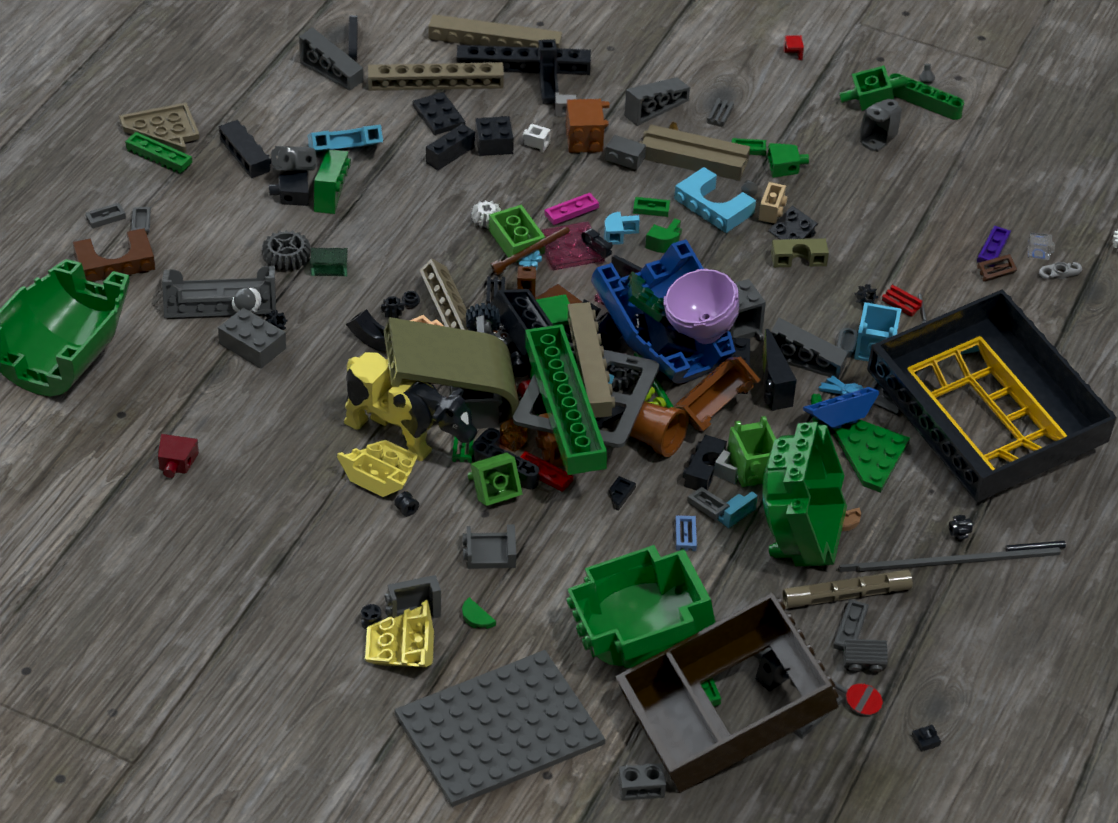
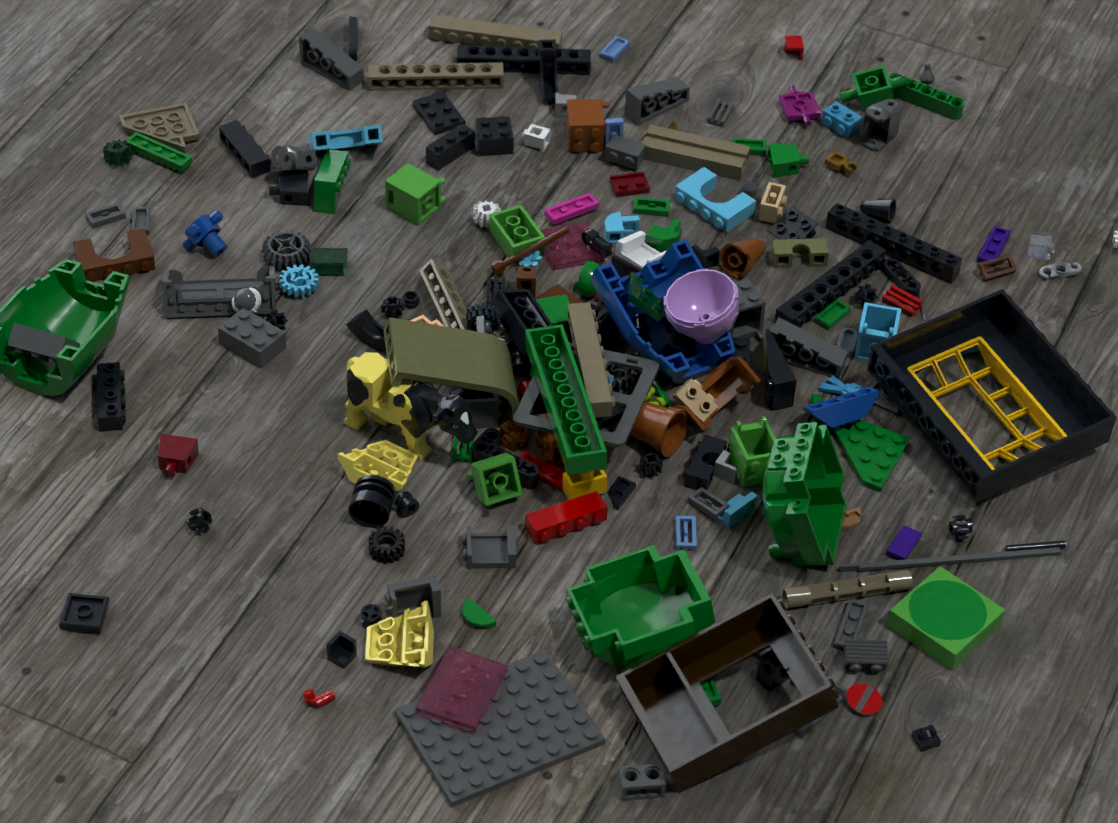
(38, 343): none -> dark grey brick
(84, 613): none -> black plate
(110, 396): none -> black brick
(117, 153): none -> clear green gear
(199, 520): none -> black gear
(205, 233): none -> blue piece
(298, 280): none -> medium azure gear
(318, 700): none -> red arm
(341, 649): none -> black panel
(372, 501): none -> black wheel
(387, 553): none -> black tyre
(413, 194): none -> bright green container
(462, 689): none -> clear pink plate
(566, 517): none -> red brick
(584, 286): none -> green cylinder
(584, 483): none -> yellow brick
(612, 127): none -> medium blue plate
(614, 49): none -> medium blue tile
(629, 184): none -> dark red plate
(636, 251): none -> white panel
(651, 465): none -> black gear
(696, 399): none -> tan brick
(707, 257): none -> black panel
(741, 256): none -> dark orange cone
(799, 106): none -> magenta plate
(832, 284): none -> black brick
(832, 314): none -> green tile
(839, 161): none -> pearl gold plate
(841, 120): none -> dark azure brick
(880, 208): none -> black piece
(893, 269): none -> black beam
(895, 242): none -> black brick
(904, 543): none -> dark purple tile
(946, 617): none -> tile

